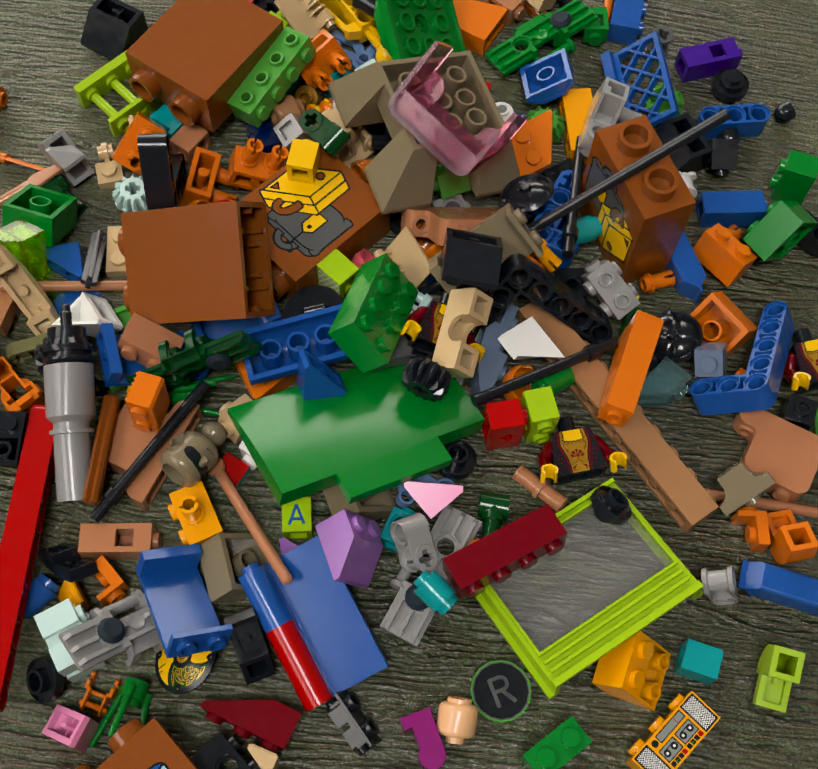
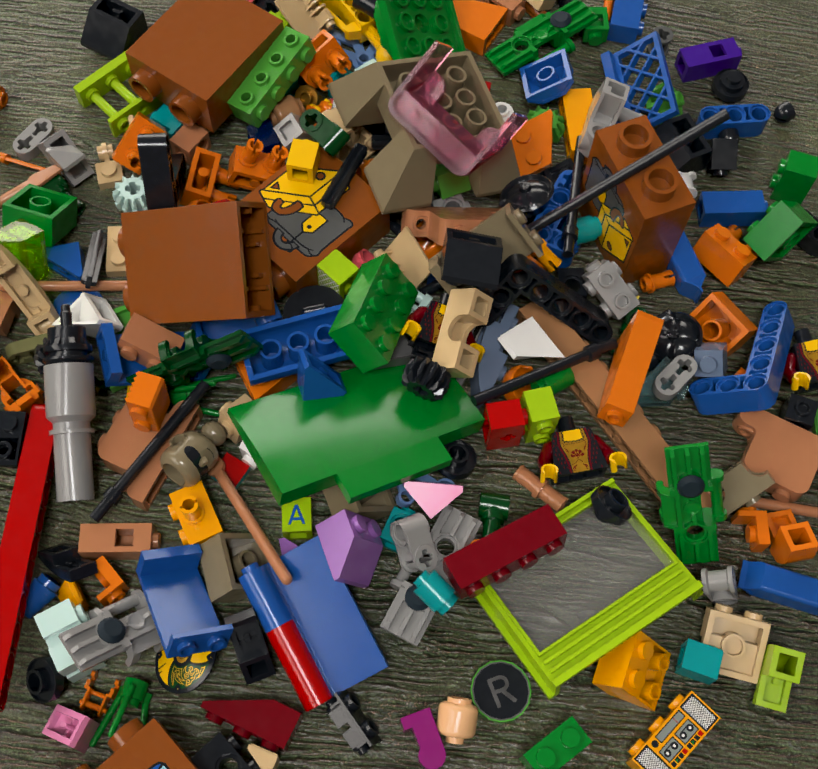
(32, 137): none -> light grey beam
(101, 450): dark orange axle -> none
(344, 176): none -> black axle
(670, 373): none -> light grey beam
(681, 508): none -> green piece
(740, 638): none -> tan plate

